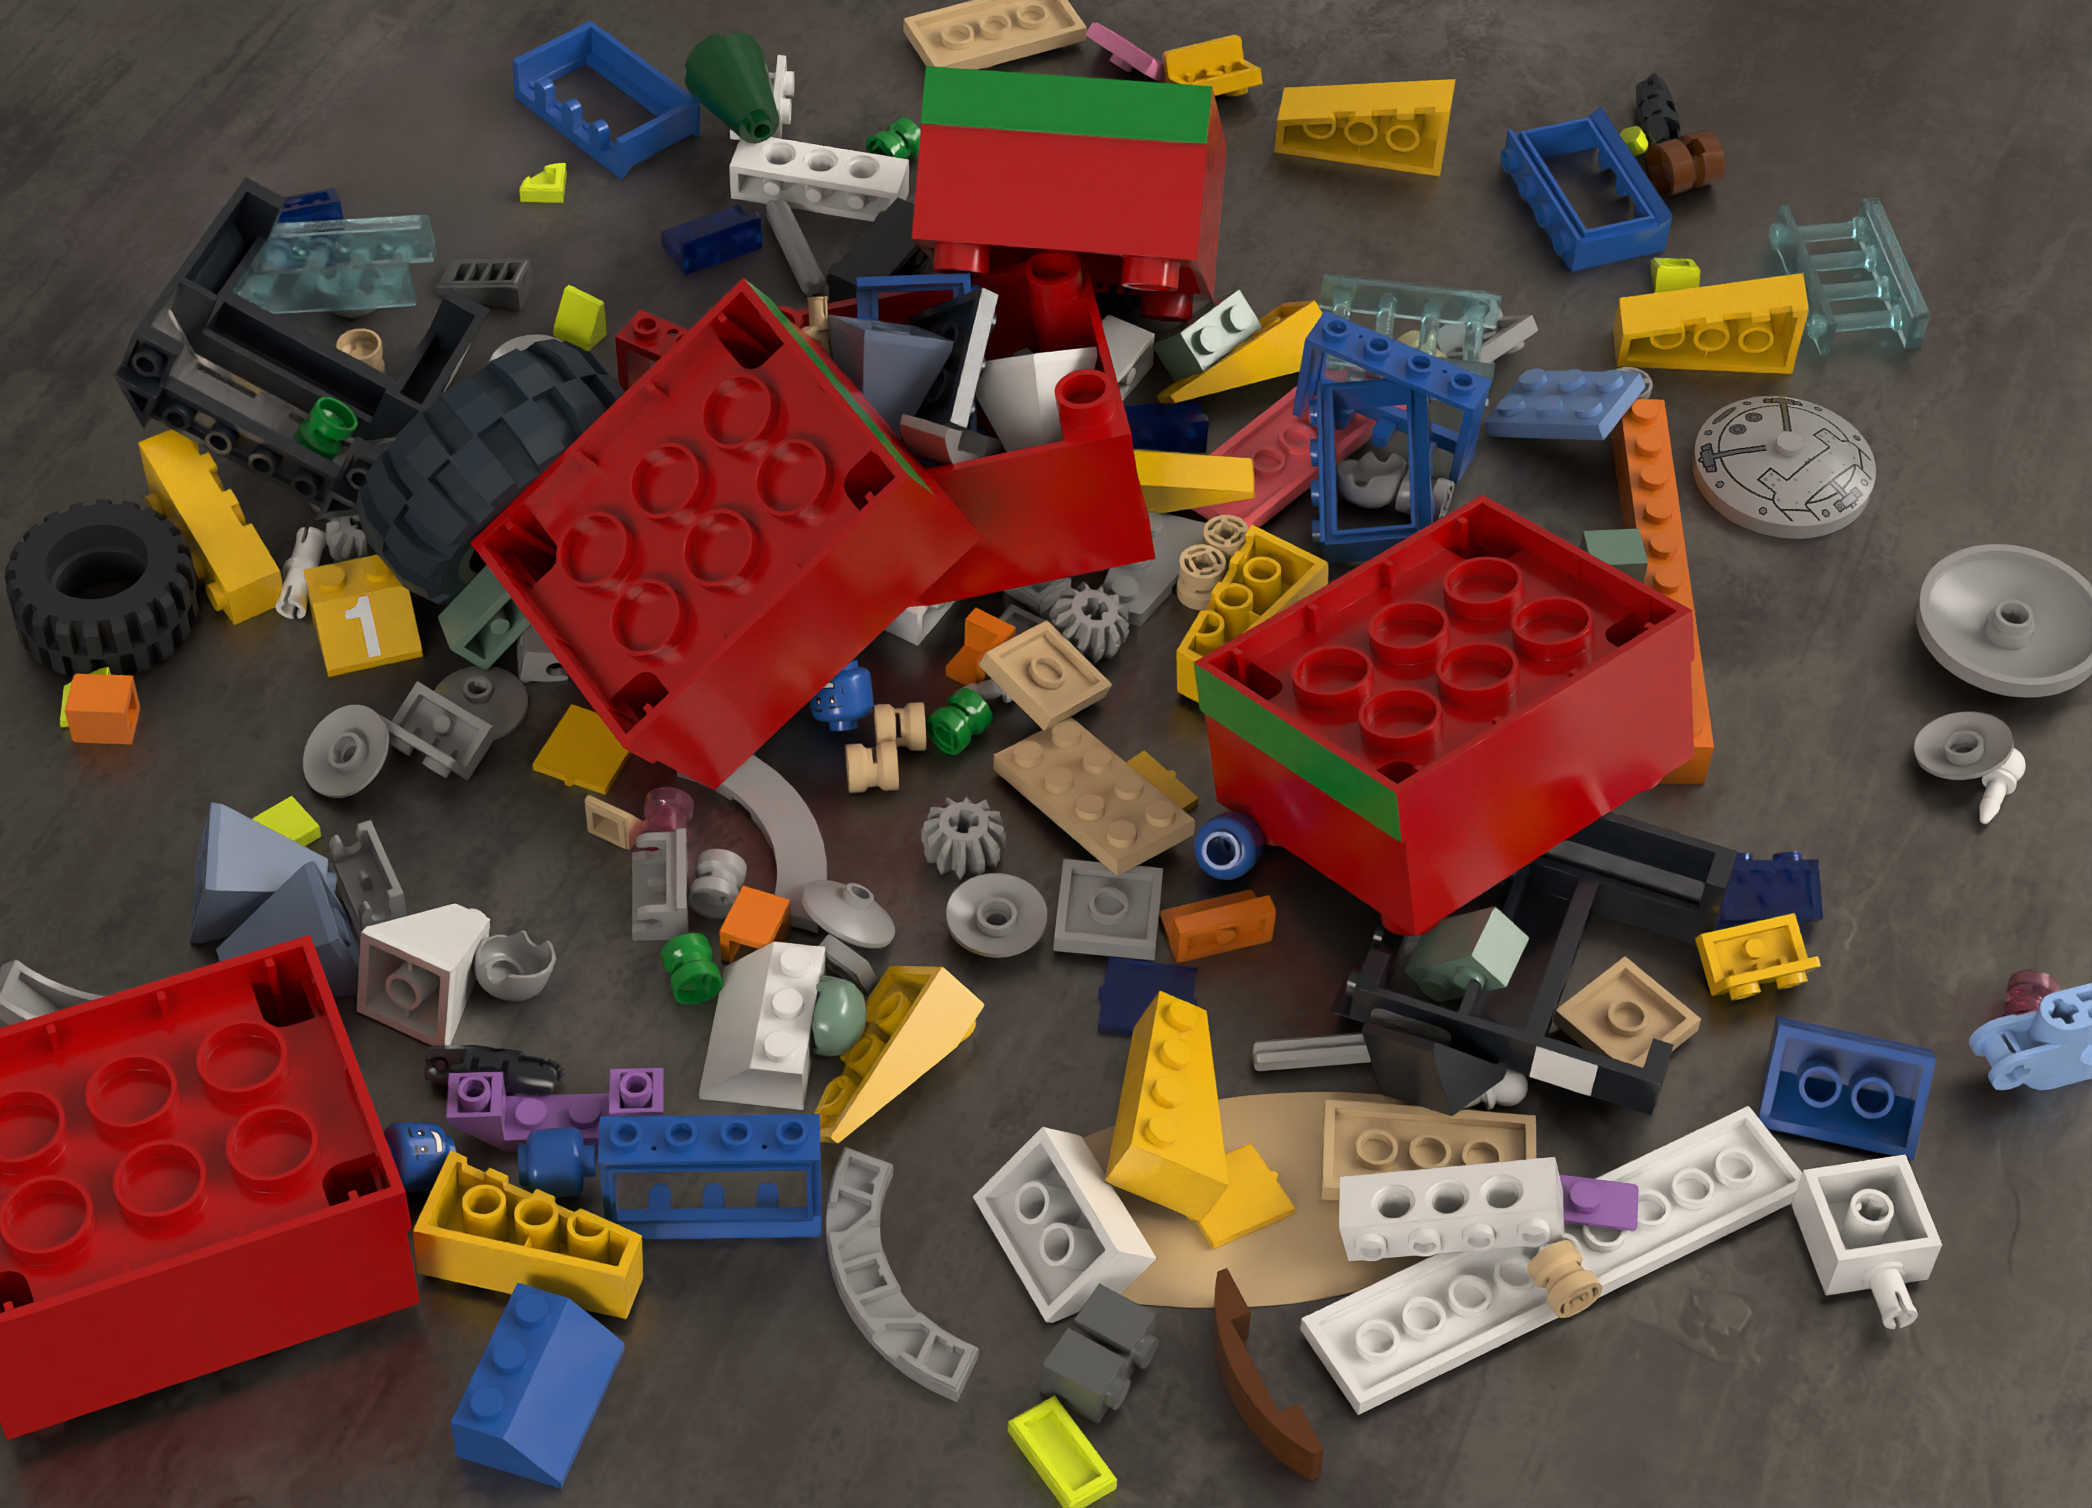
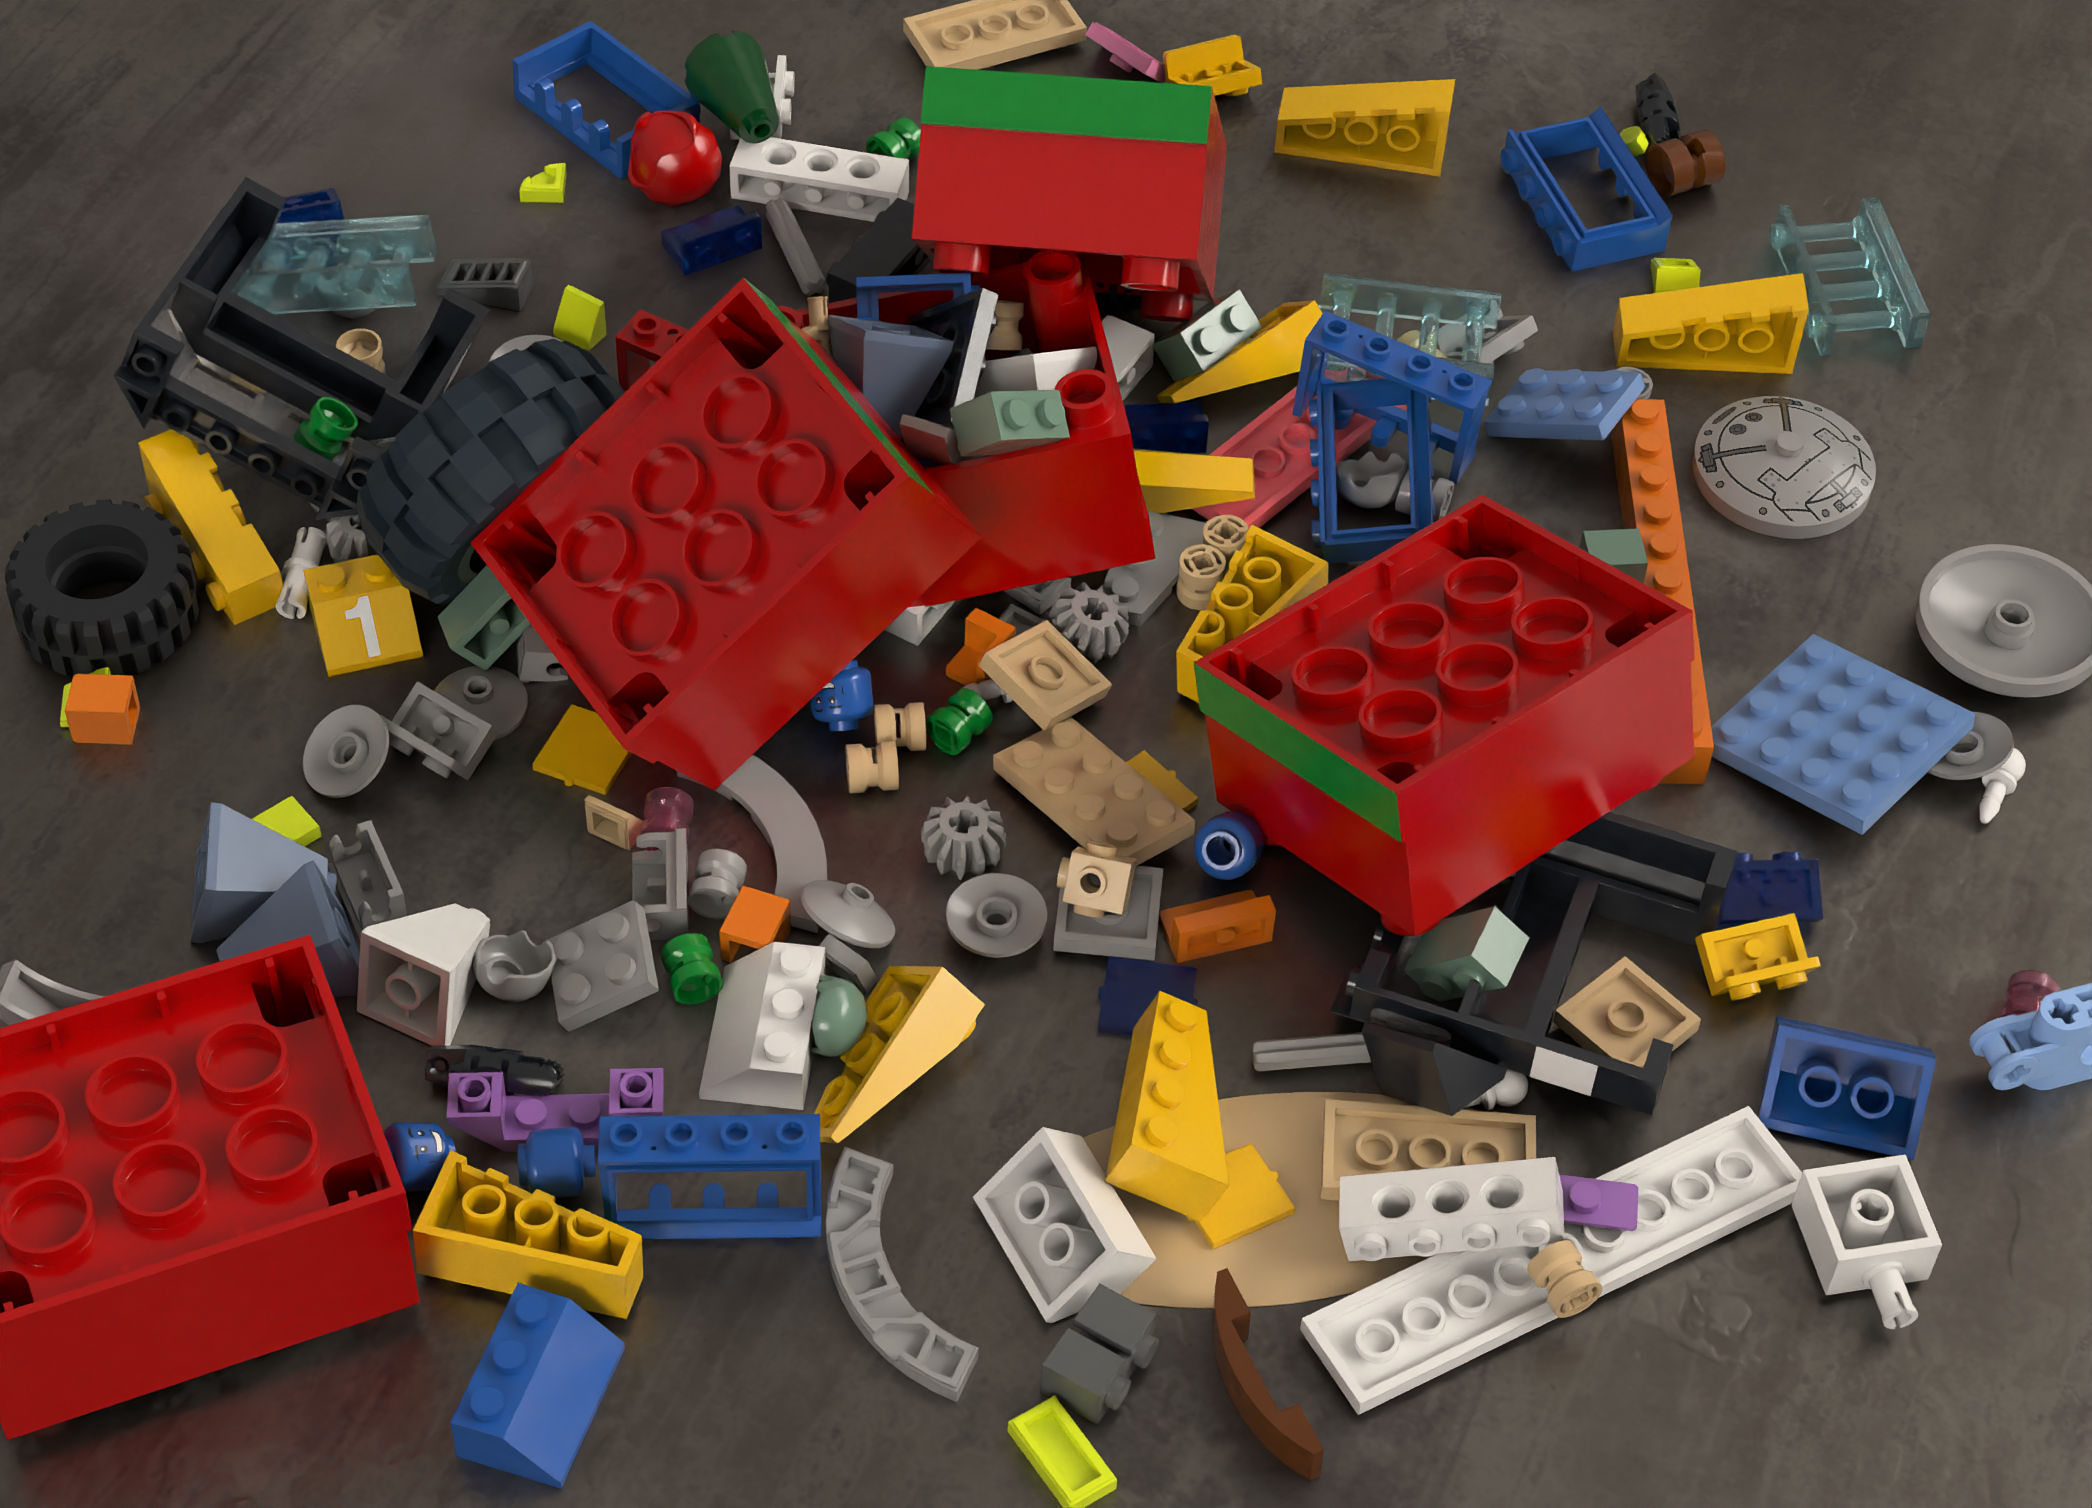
(602, 966): none -> light grey plate
(673, 158): none -> red helmet
(1005, 333): none -> tan wheel
(1009, 421): none -> sand green brick
(1113, 870): none -> tan brick
(1838, 733): none -> medium blue plate

